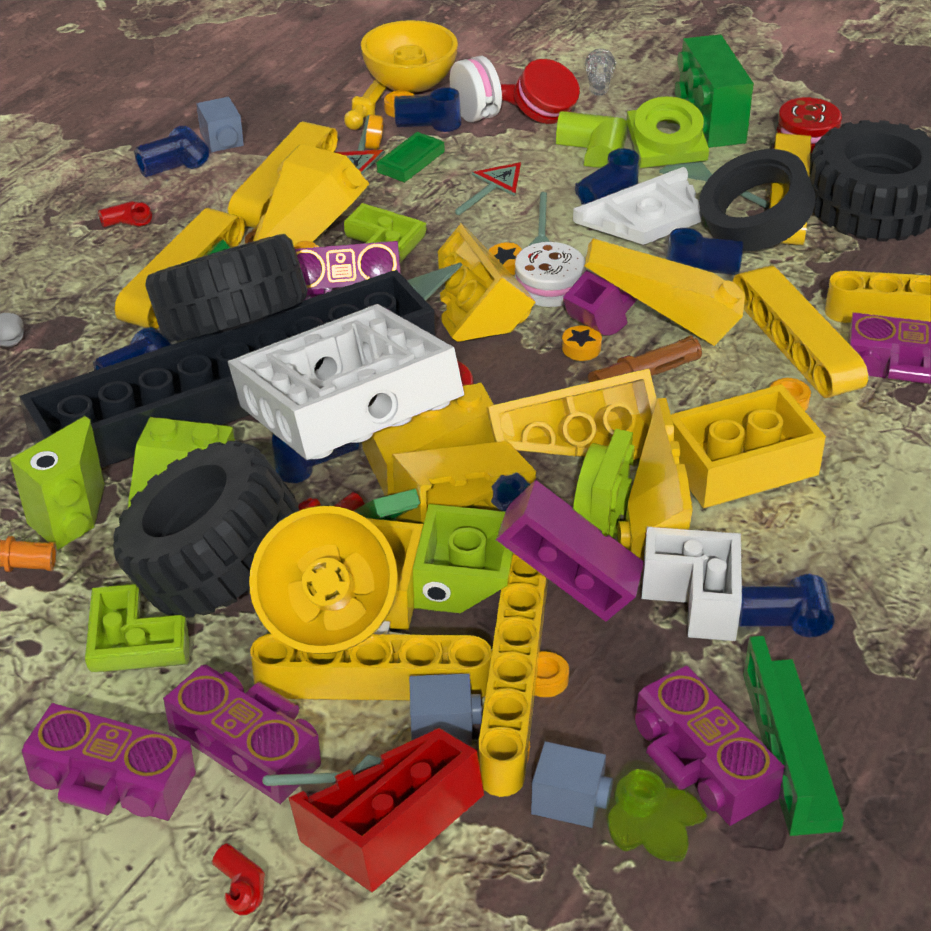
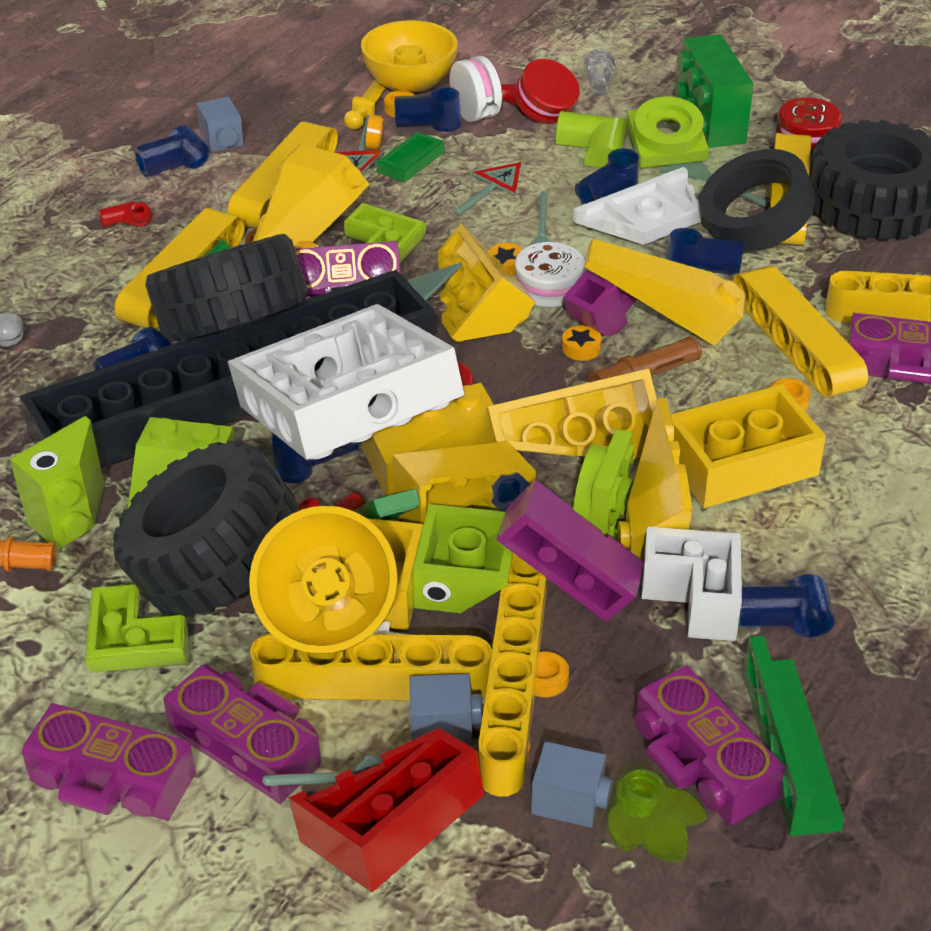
(246, 879): red arm -> none

